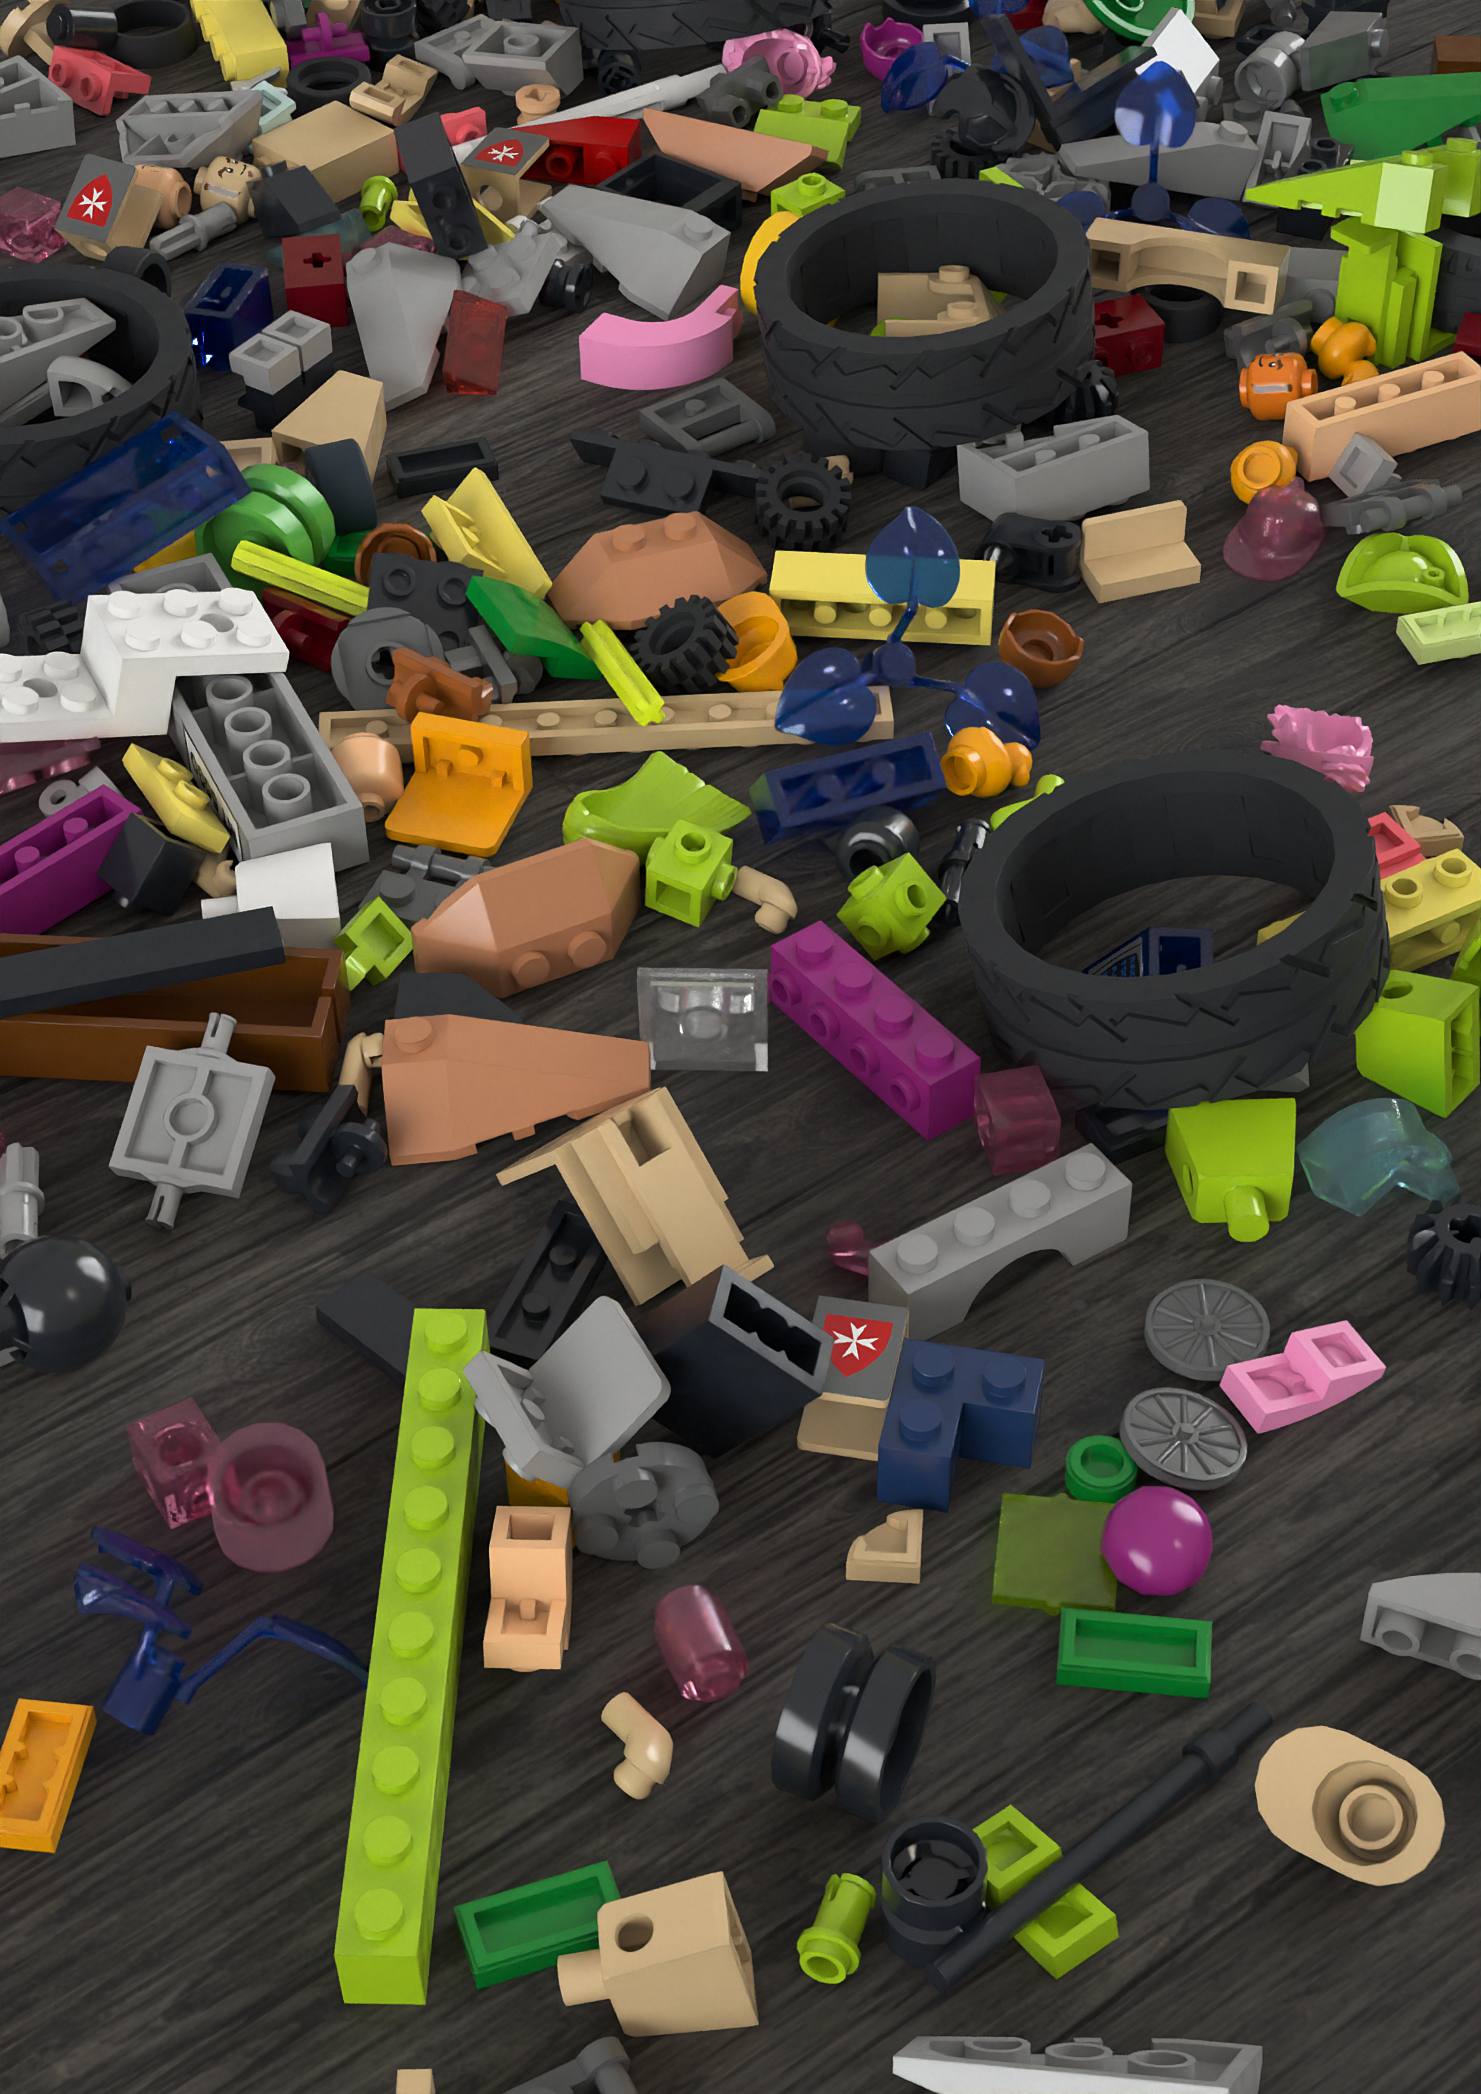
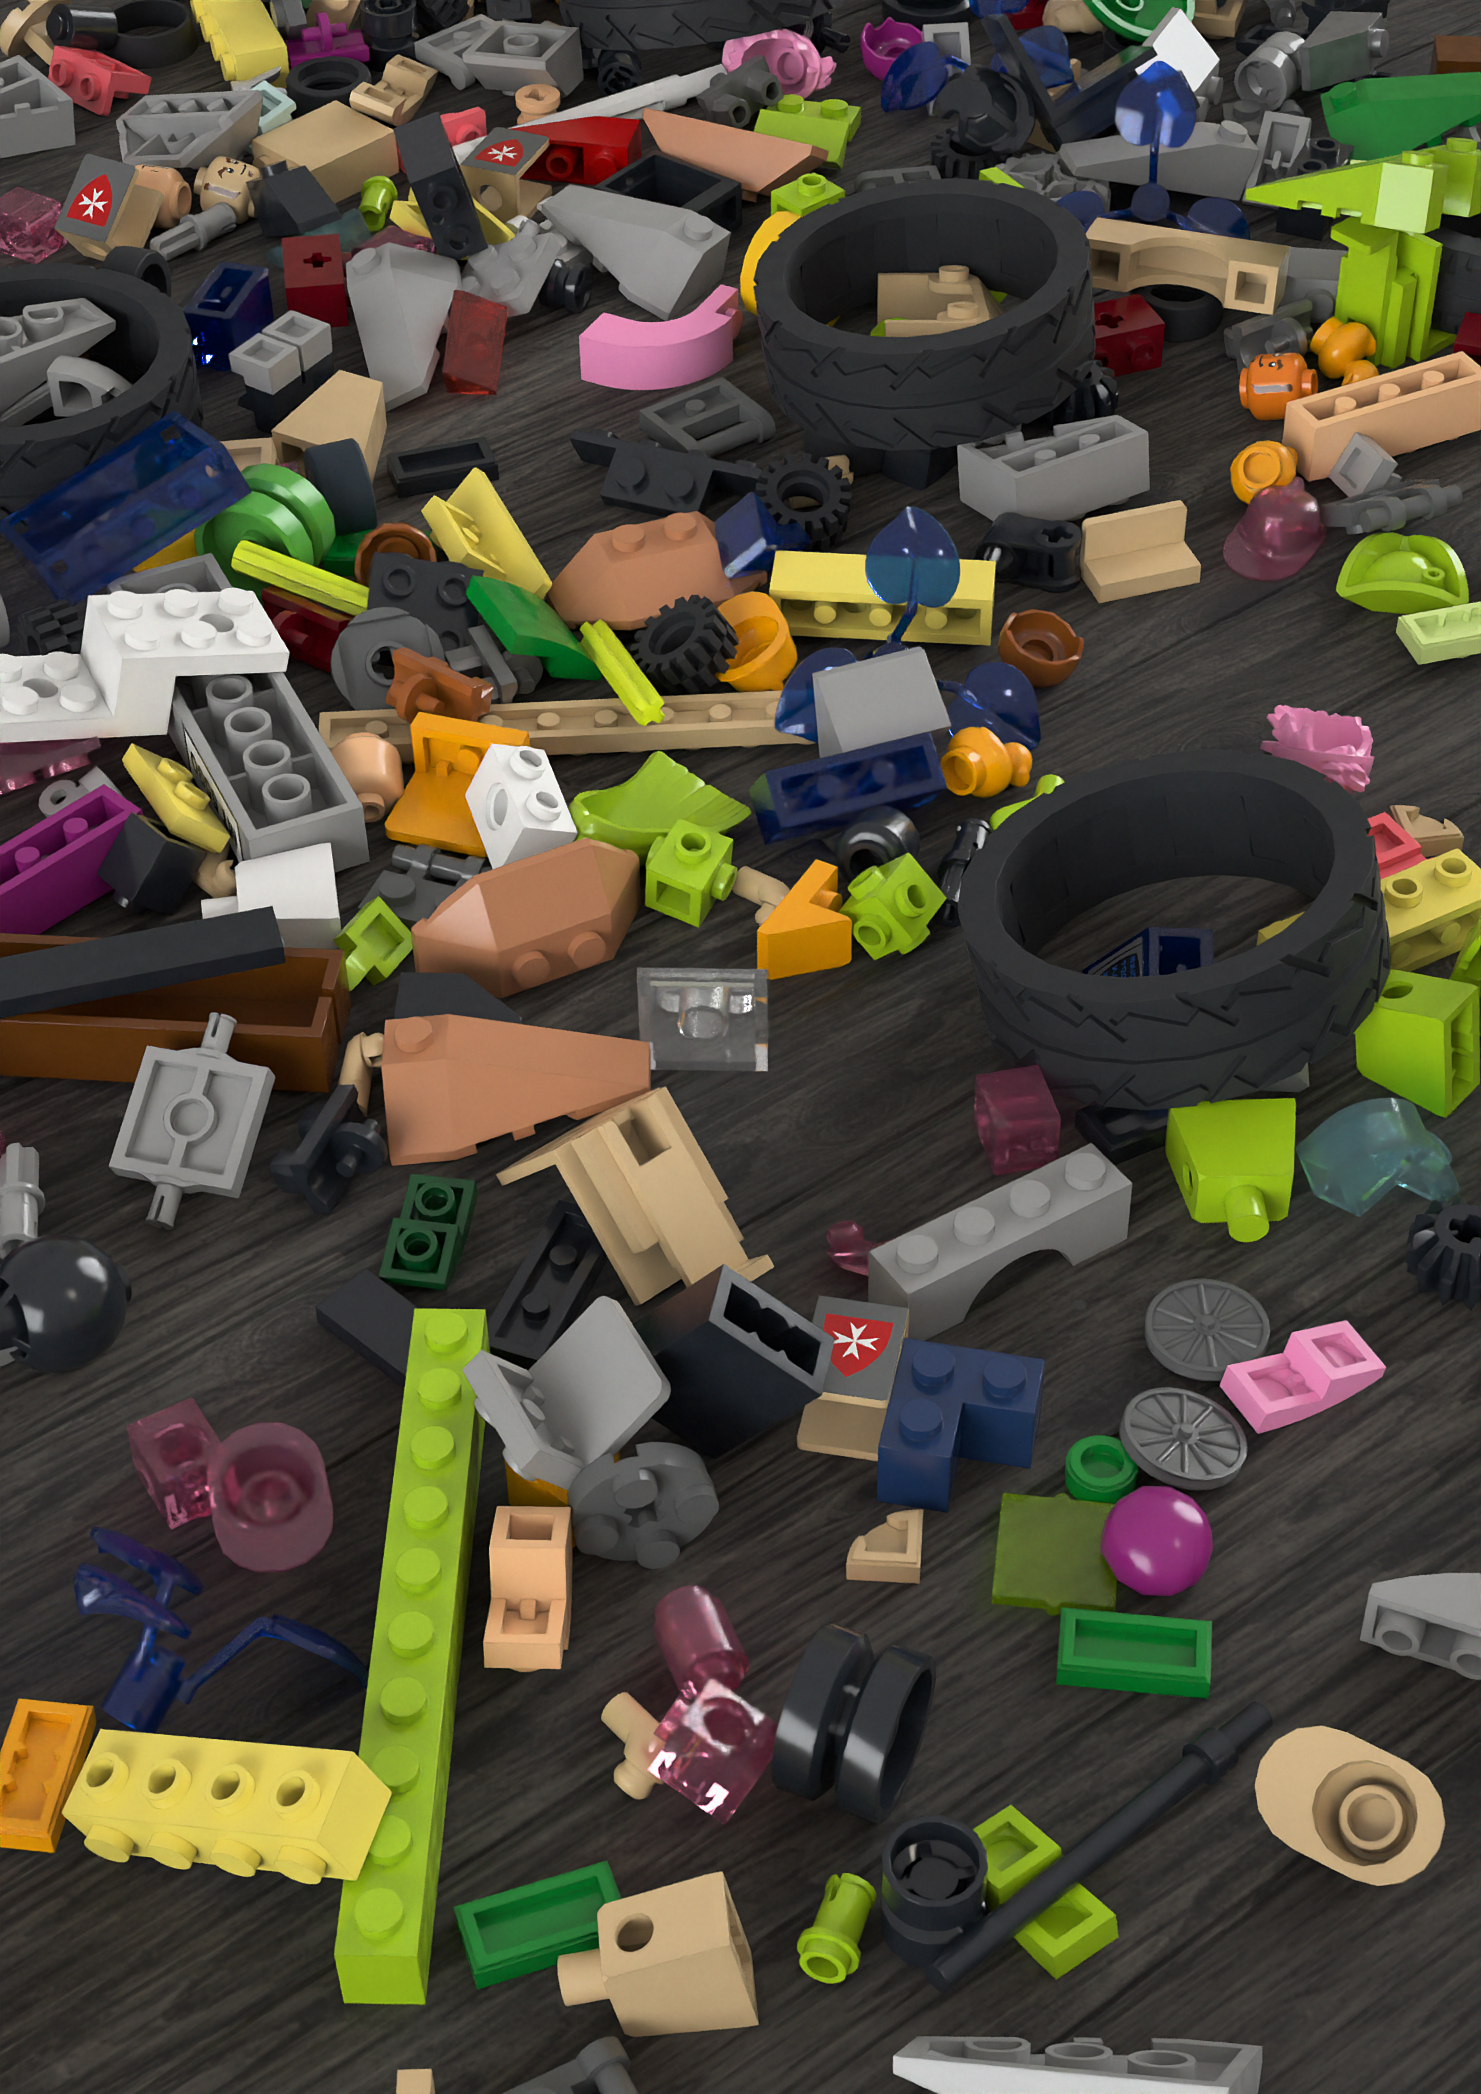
(227, 1805): none -> light yellow brick
(430, 1232): none -> dark green slope
(518, 805): none -> white brick
(714, 1749): none -> clear pink brick
(751, 536): none -> clear blue slope
(805, 927): none -> light orange slope
(874, 1029): magenta brick -> none
(878, 702): none -> light grey slope

